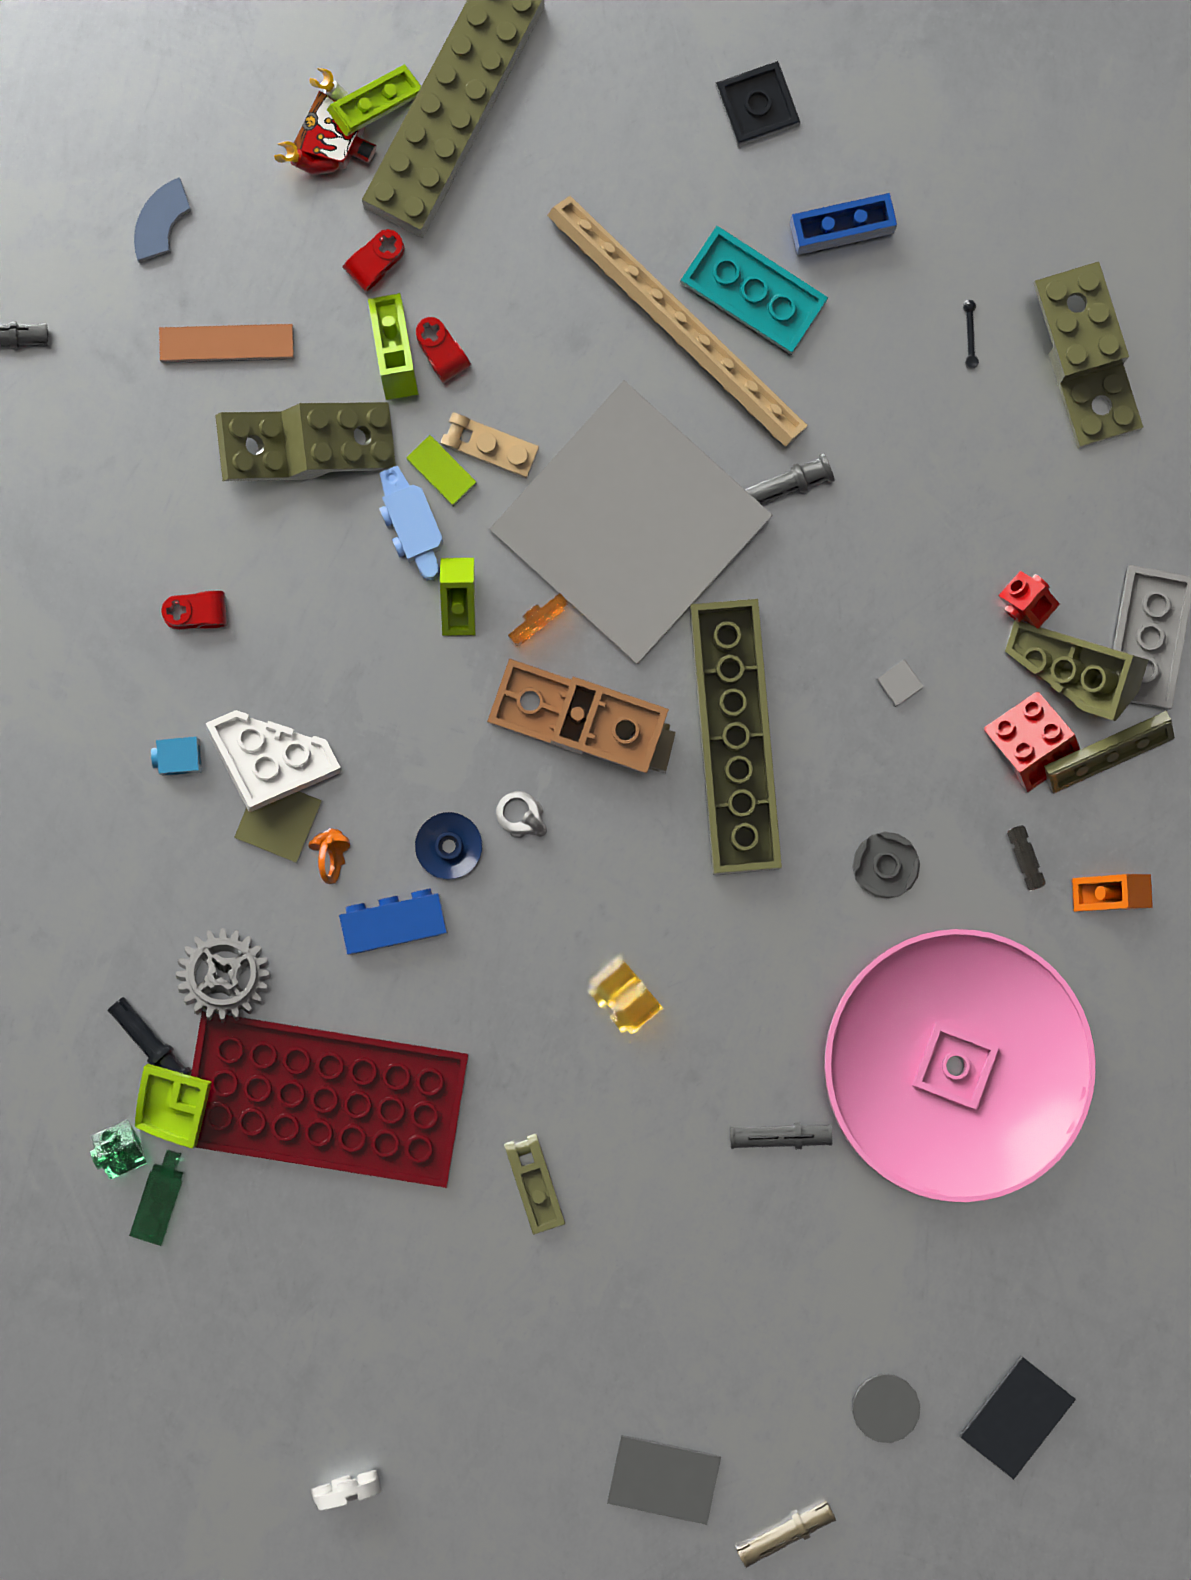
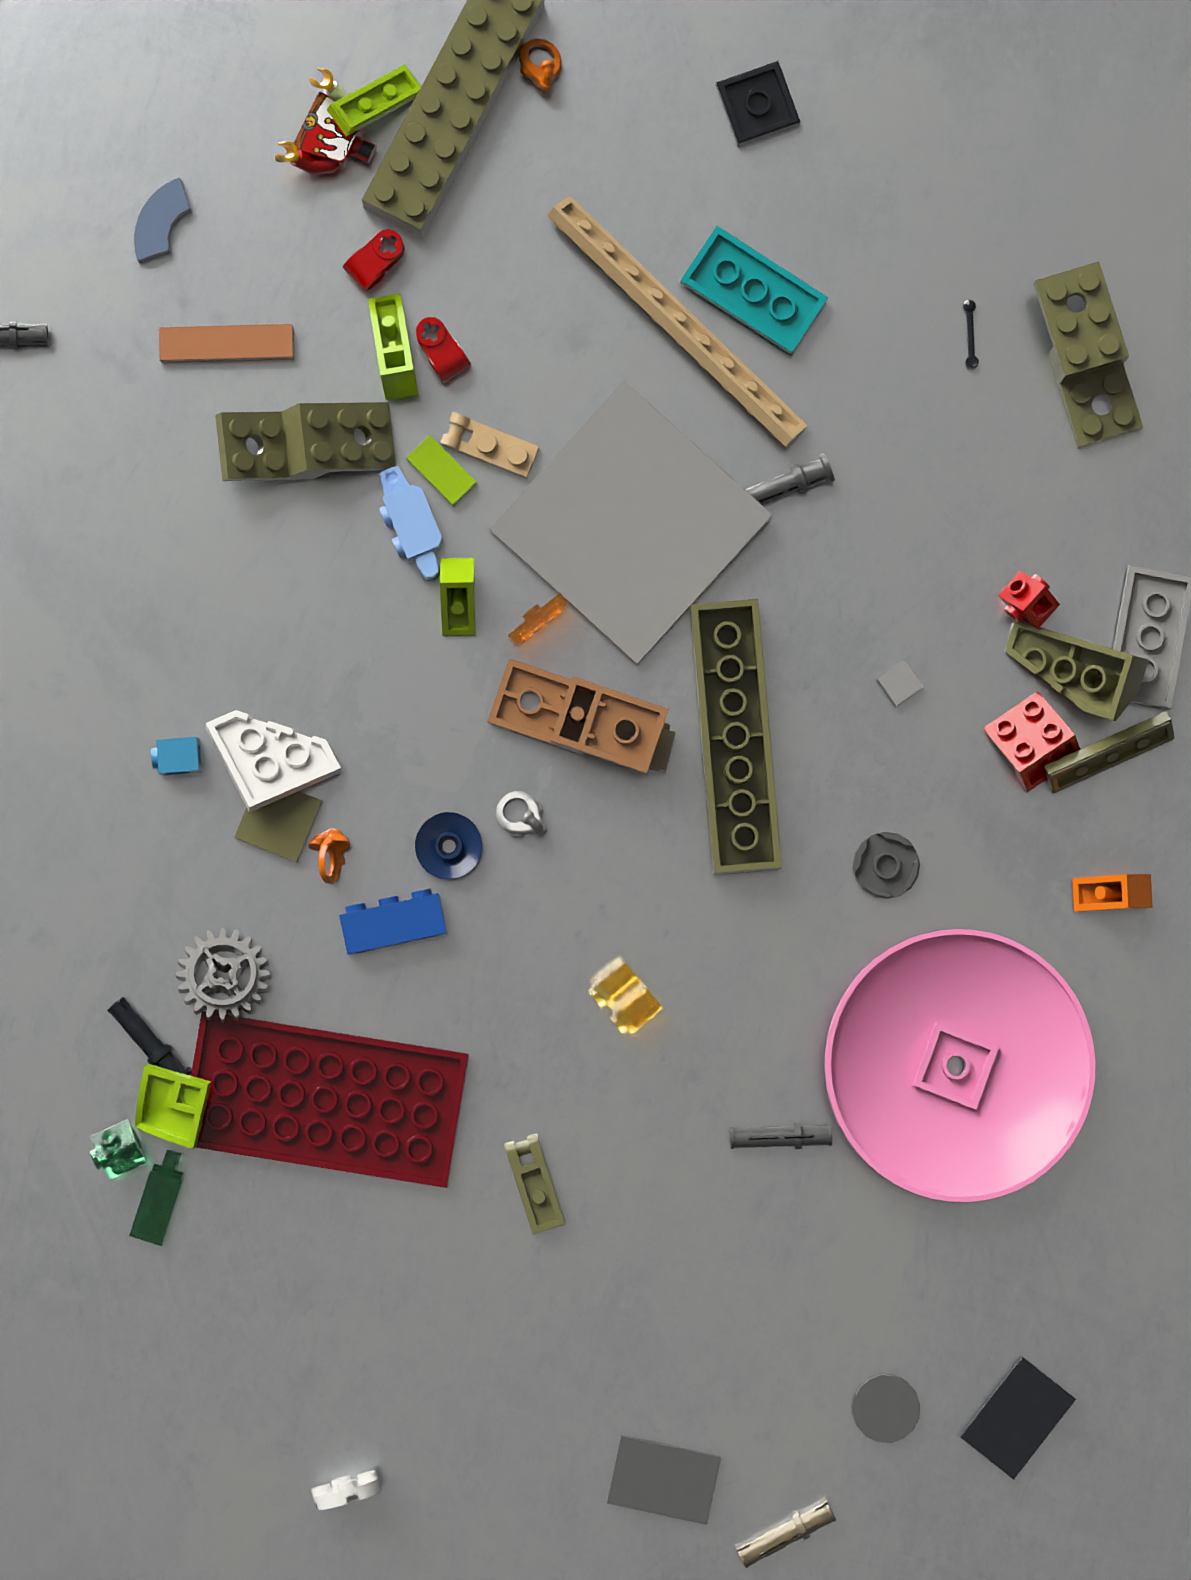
(202, 610): red piece -> none
(540, 75): none -> orange piece
(843, 223): blue brick -> none
(1026, 857): clear smoke axle -> none

